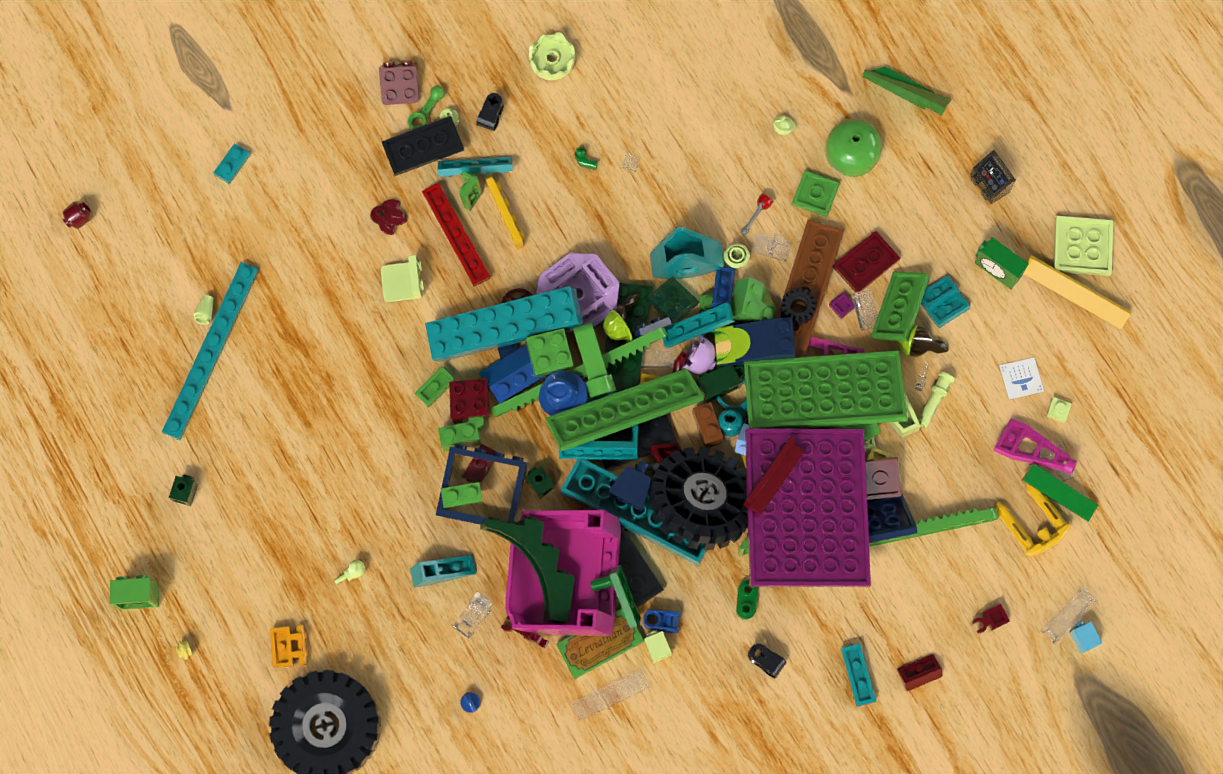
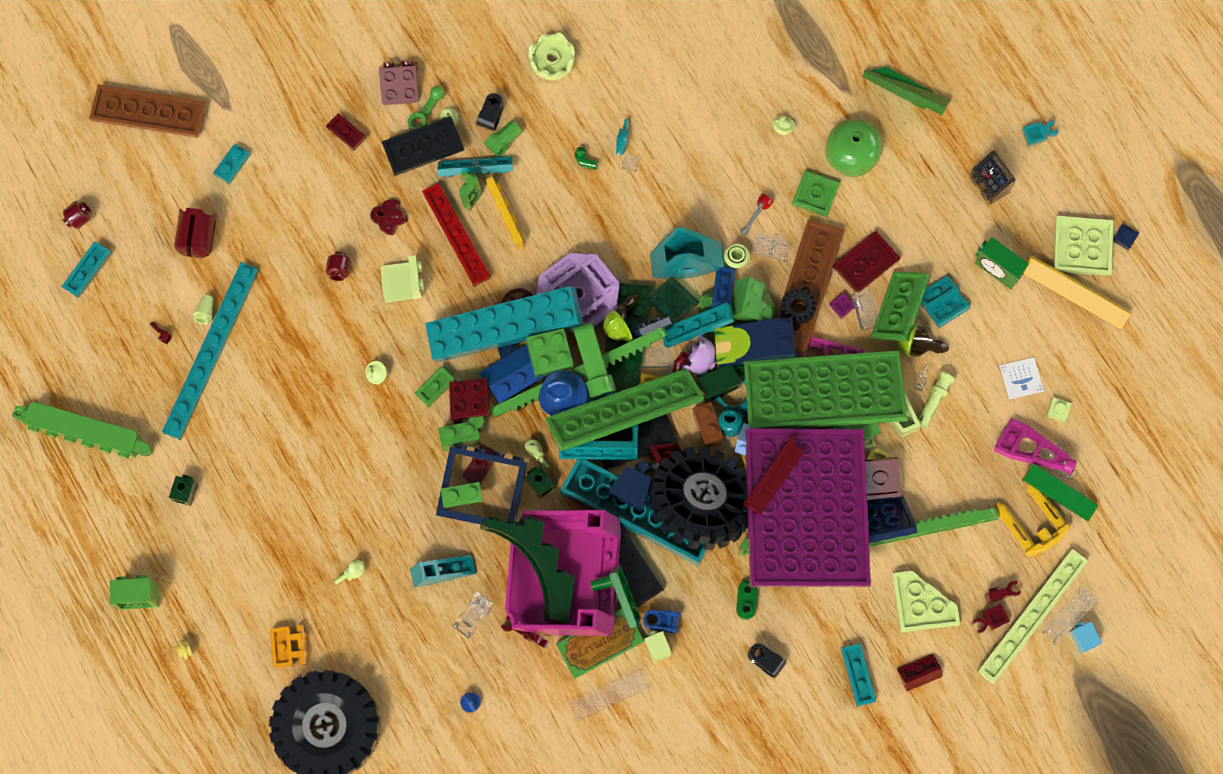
(82, 429): none -> bright green hinge
(86, 269): none -> teal plate
(148, 111): none -> dark orange plate
(164, 336): none -> dark red hand
(195, 233): none -> dark red cylinder
(338, 266): none -> dark red head
(346, 132): none -> dark red plate
(376, 372): none -> yellowish green hat
(500, 141): none -> bright green piece
(535, 449): none -> yellowish green piece
(622, 138): none -> teal hand
(921, 604): none -> yellowish green plate
(997, 593): none -> dark red plate
(1032, 616): none -> yellowish green plate
(1037, 133): none -> teal plate
(1125, 237): none -> dark blue plate

